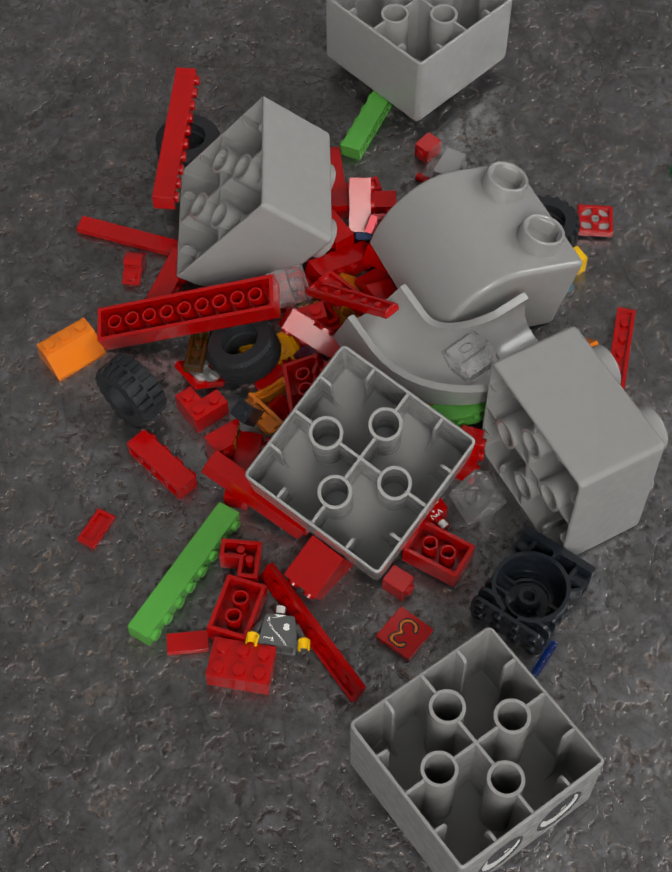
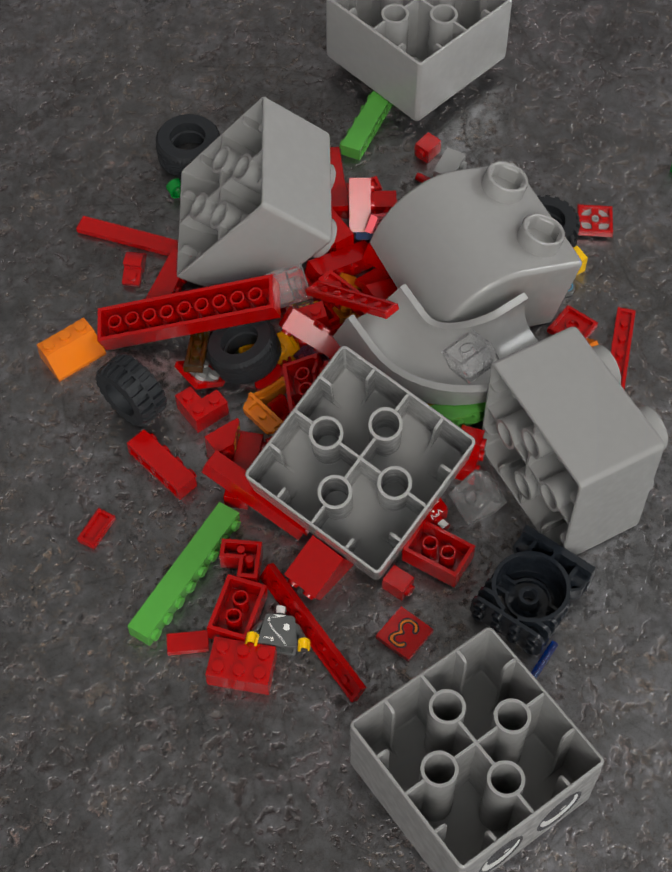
(175, 138): red brick -> none
(247, 412): black brick -> none
(573, 318): none -> red tile

